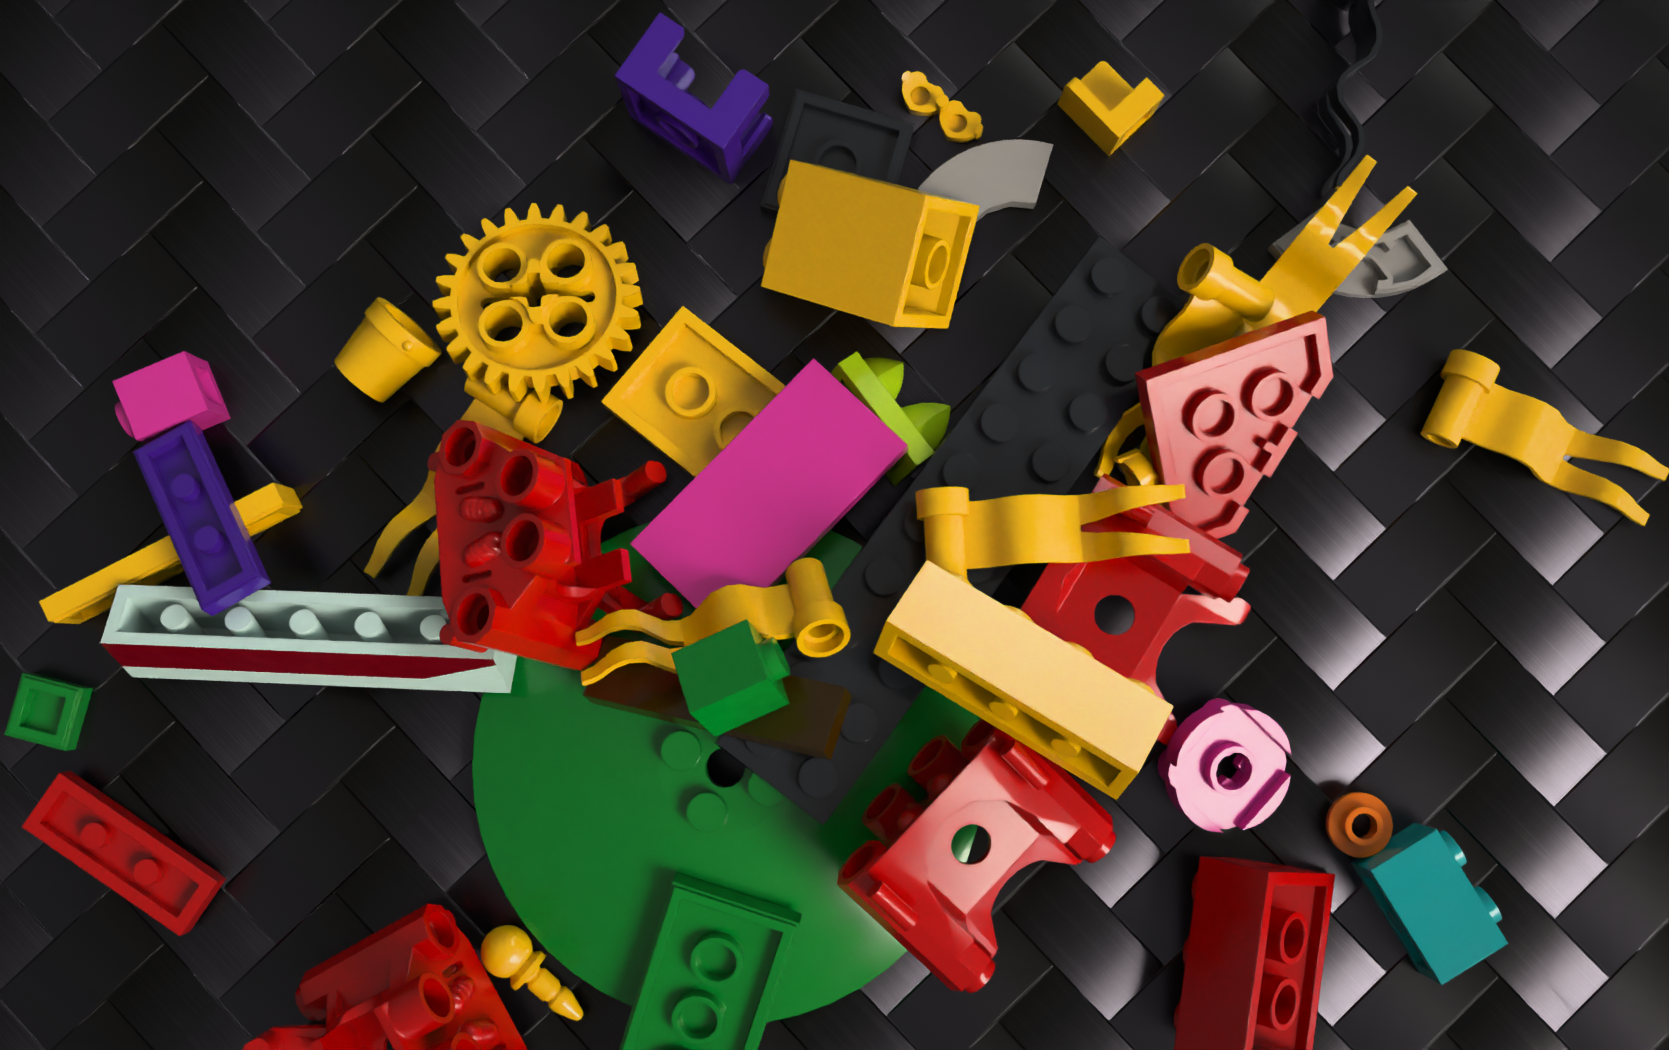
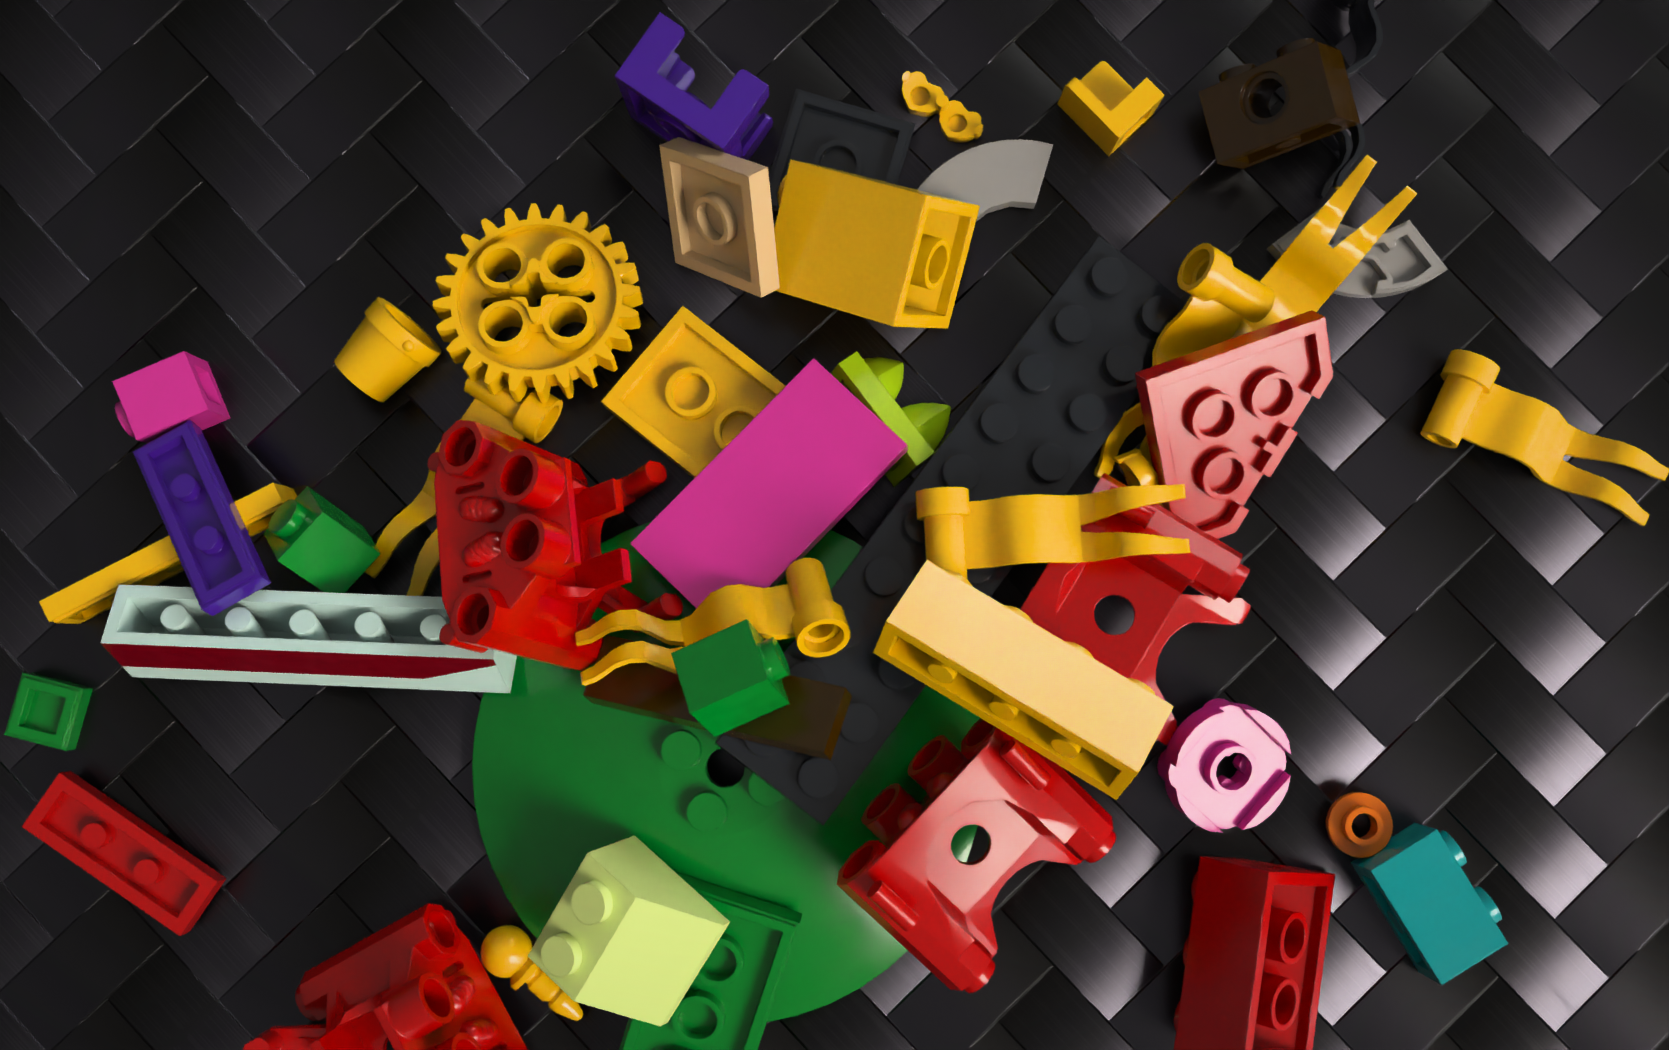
(320, 542): none -> green brick
(628, 934): none -> yellowish green slope
(720, 215): none -> tan tile
(1314, 106): none -> dark brown brick

